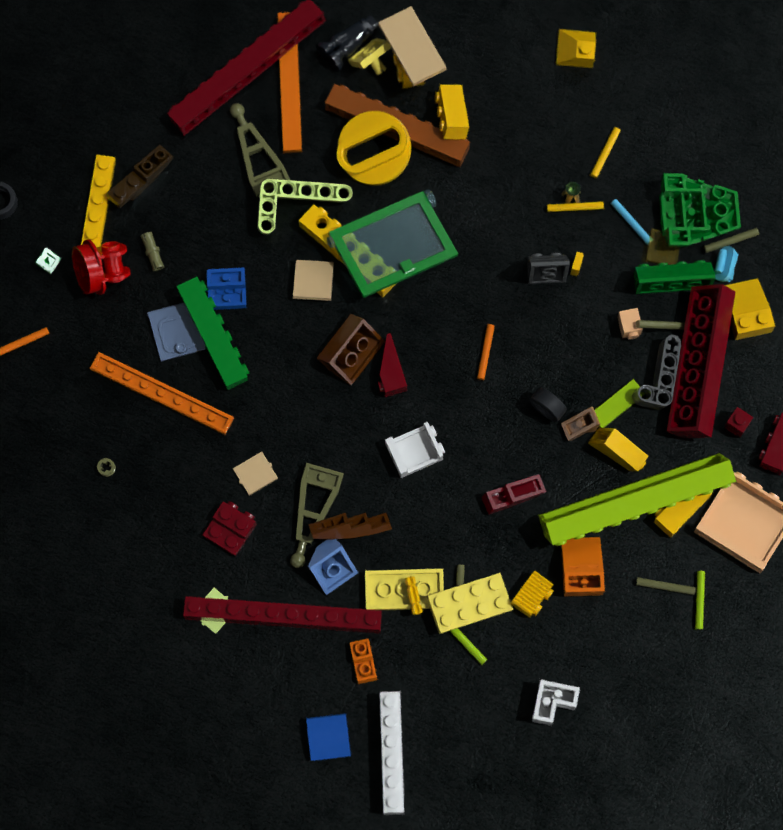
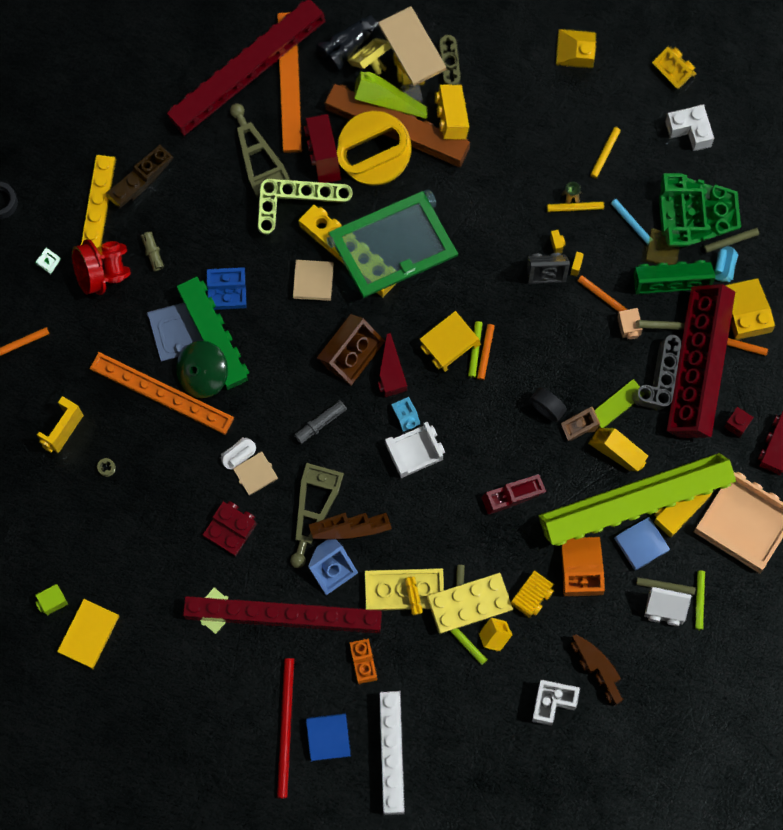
(51, 600): none -> lime brick
(64, 427): none -> yellow panel
(88, 633): none -> yellow tile
(210, 366): none -> dark green dish
(238, 453): none -> white piece
(285, 728): none -> red piece
(317, 424): none -> dark grey pin
(323, 148): none -> dark red wedge
(379, 92): none -> lime wedge
(406, 414): none -> medium azure bracket
(412, 91): none -> clear tile
(449, 341): none -> yellow panel
(453, 48): none -> olive beam
(475, 352): none -> lime bar
(495, 634): none -> yellow panel
(557, 241): none -> yellow plate
(594, 660): none -> reddish brown slope
(601, 294): none -> orange piece
(642, 543): none -> medium blue slope
(667, 606): none -> white slope
(674, 67): none -> yellow bracket
(691, 122): none -> white brick
(746, 346): none -> orange piece

